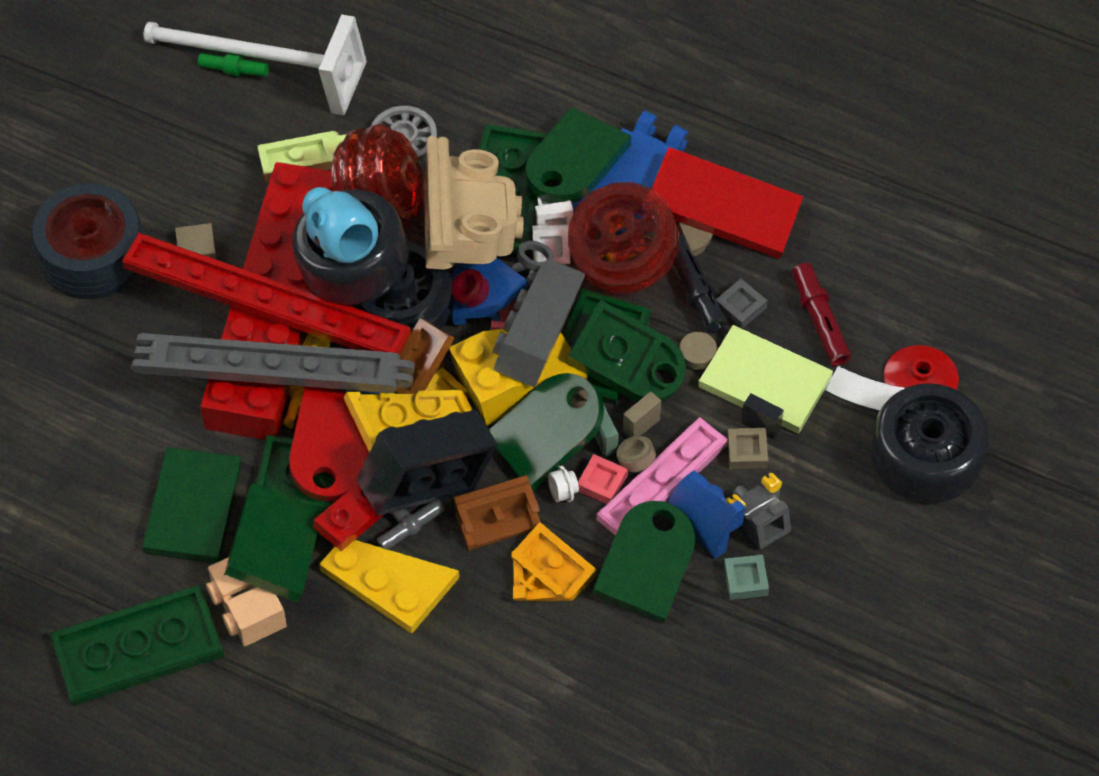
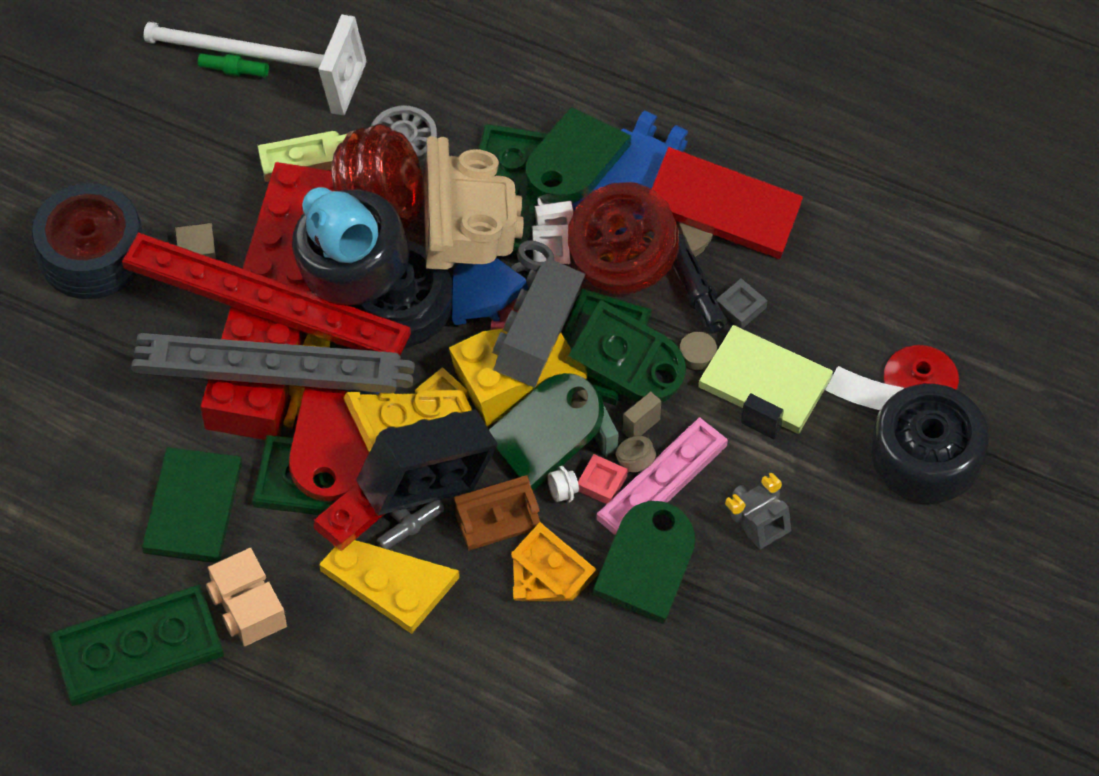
(273, 543): dark green tile -> none
(426, 350): dark orange tile -> none
(470, 288): dark red tile -> none
(707, 512): blue slope -> none
(746, 577): sand green tile -> none
(747, 448): dark tan tile -> none
(815, 301): dark red pin -> none

